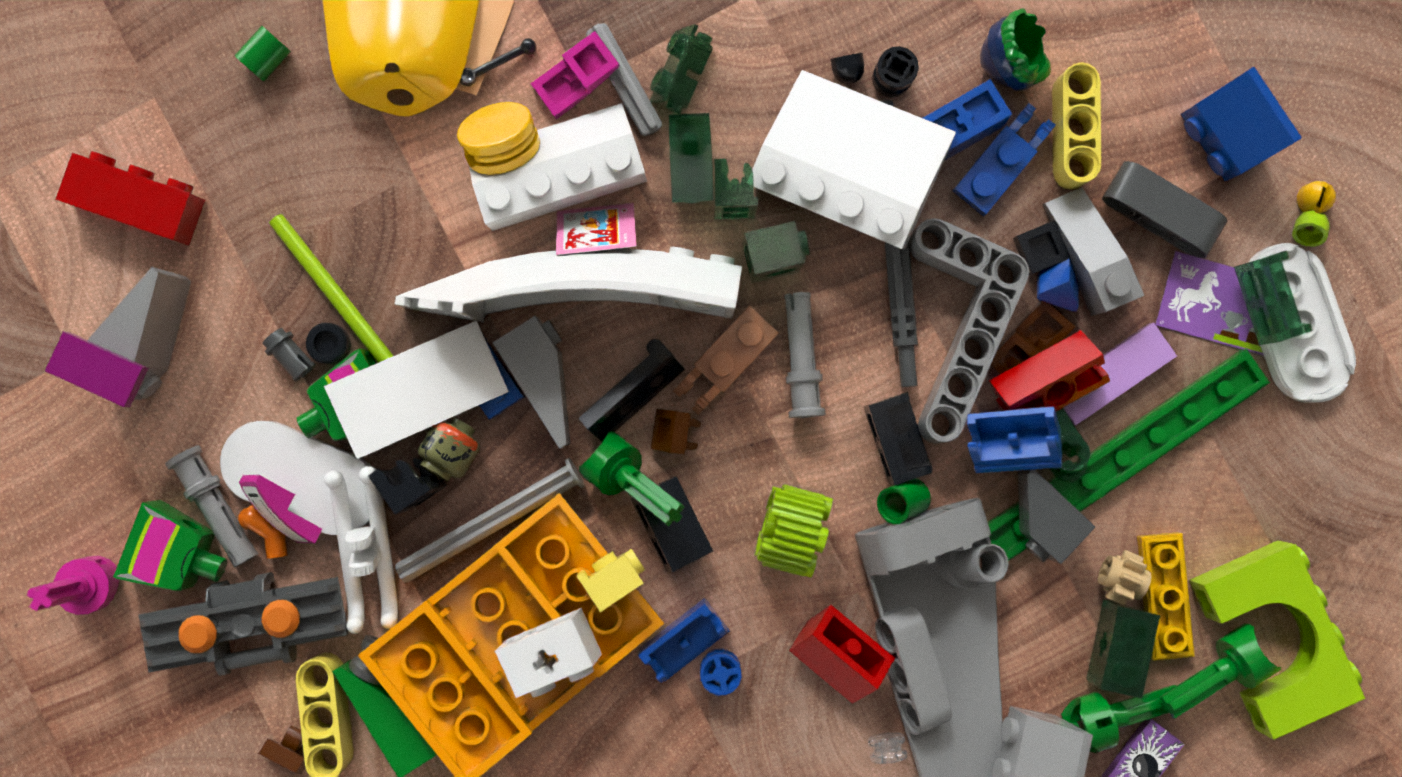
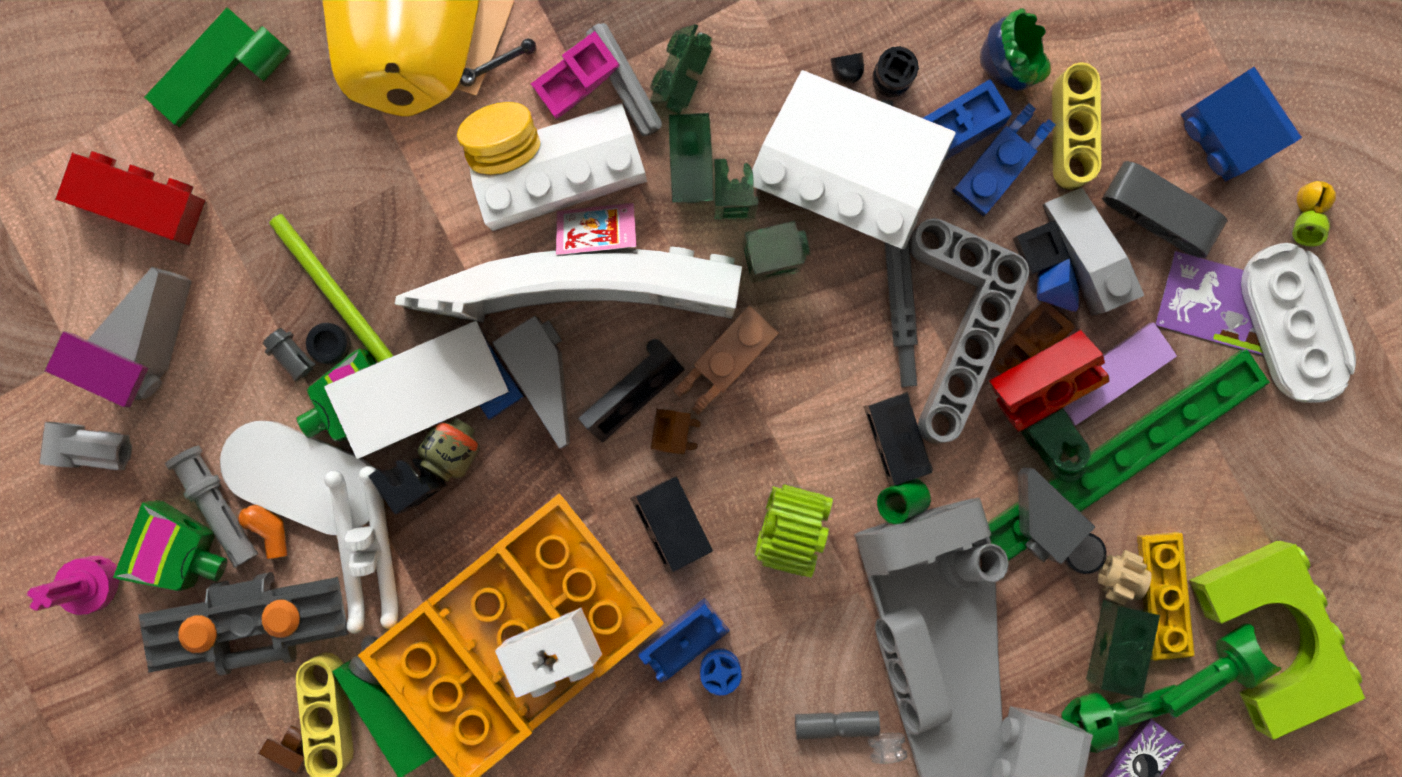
(75, 446): none -> light grey piece
(200, 68): none -> green tile
(273, 505): dark pink slope -> none
(489, 522): light grey axle -> none
(612, 578): light yellow brick -> none
(617, 469): green piece -> none
(803, 377): light grey pin -> none
(832, 725): none -> dark grey piece
(842, 654): red brick -> none
(1015, 440): blue hinge -> none
(1088, 556): none -> flat silver tile
(1270, 299): clear green hinge -> none

